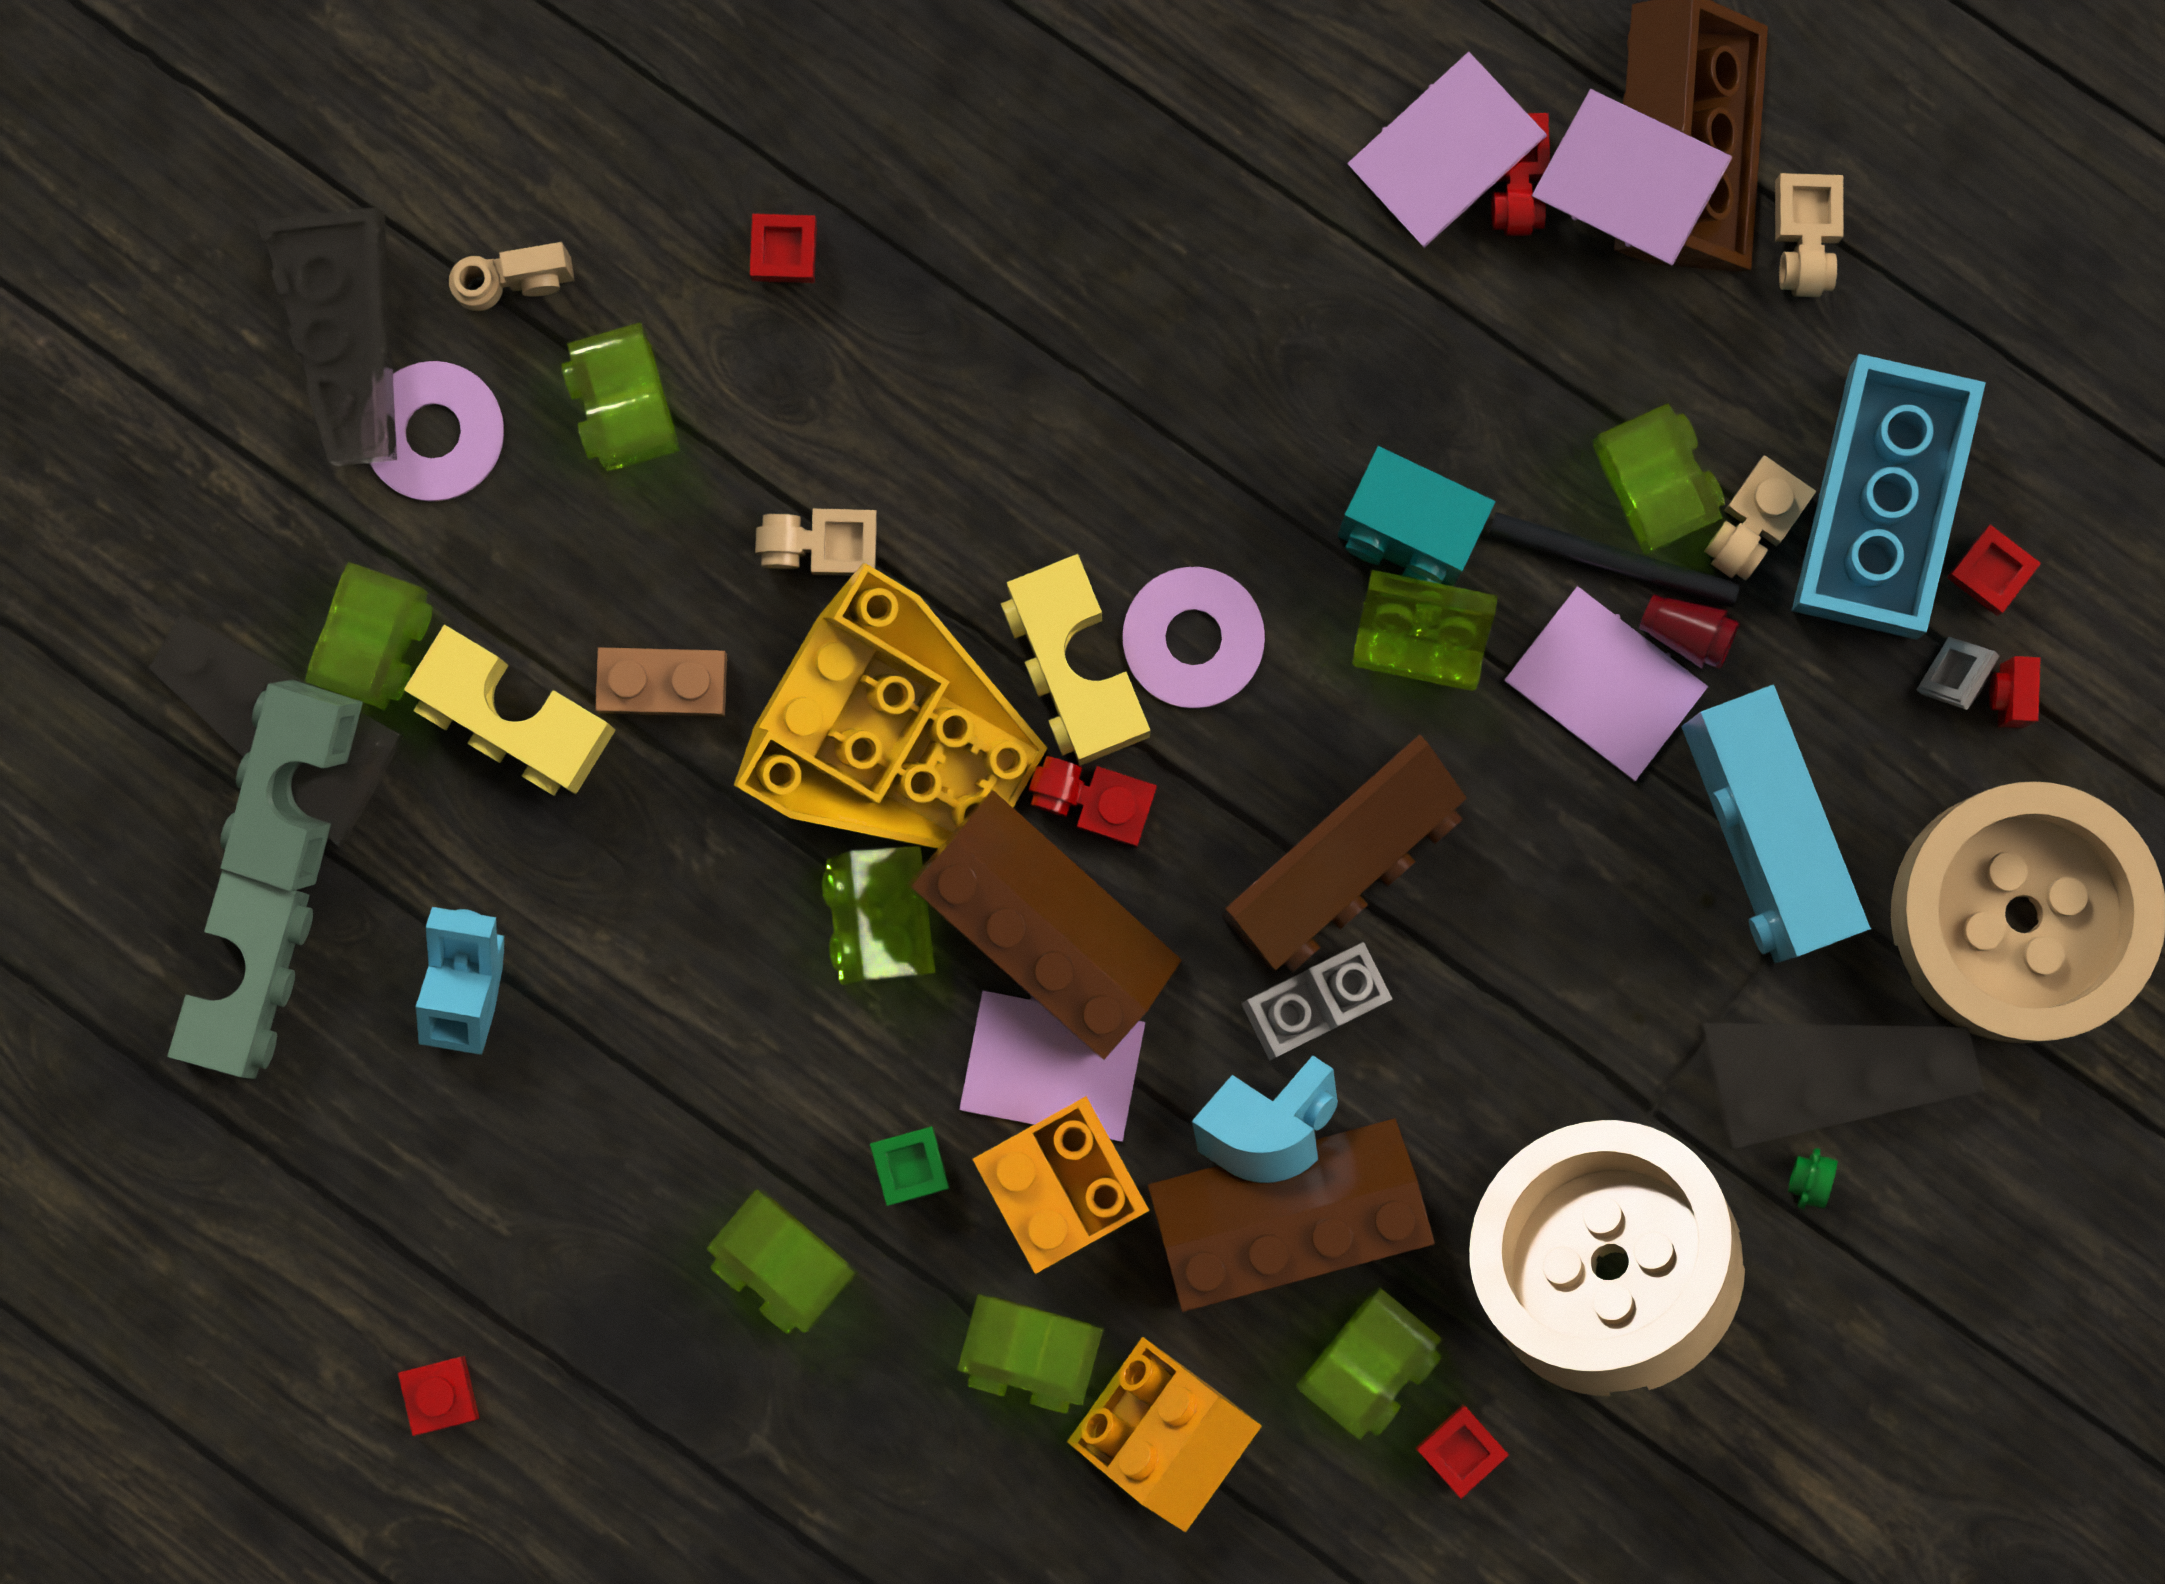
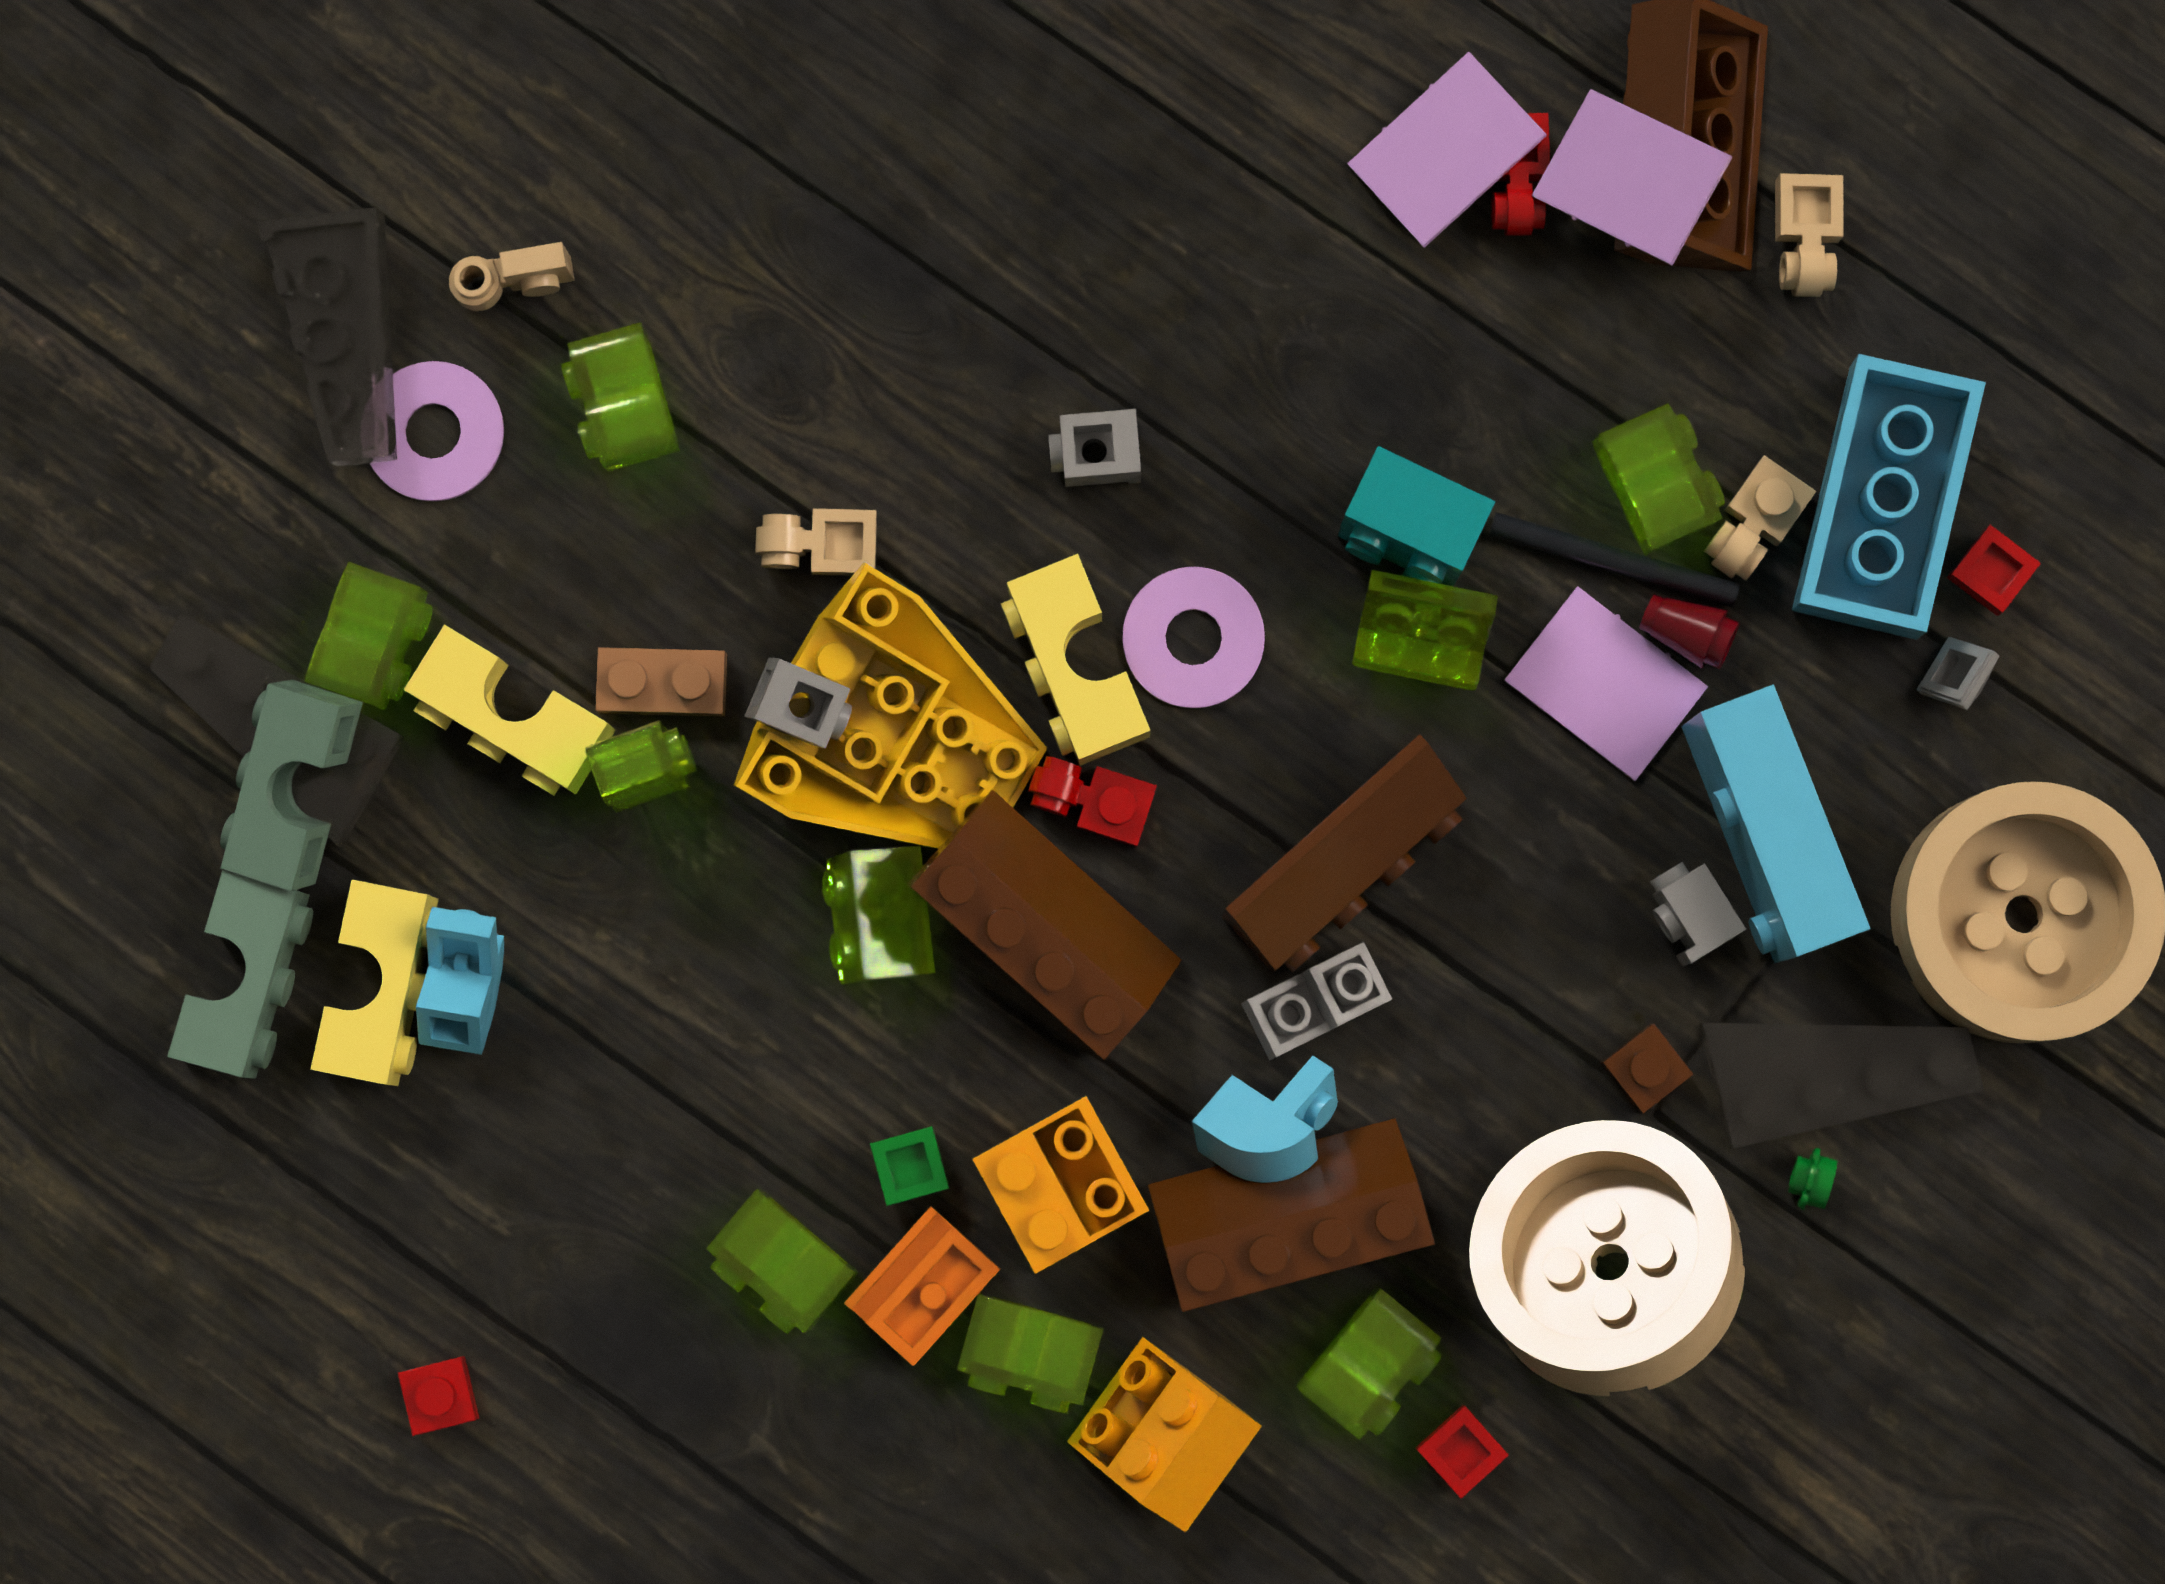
(375, 1039): none -> light yellow arch
(640, 765): none -> clear neon green brick
(783, 248): red plate -> none
(827, 710): none -> light grey brick
(922, 1286): none -> orange plate
(1033, 1066): lavender window -> none
(1112, 430): none -> light grey brick
(1646, 1068): none -> reddish brown plate
(1694, 911): none -> light grey brick
(2016, 692): red plate -> none

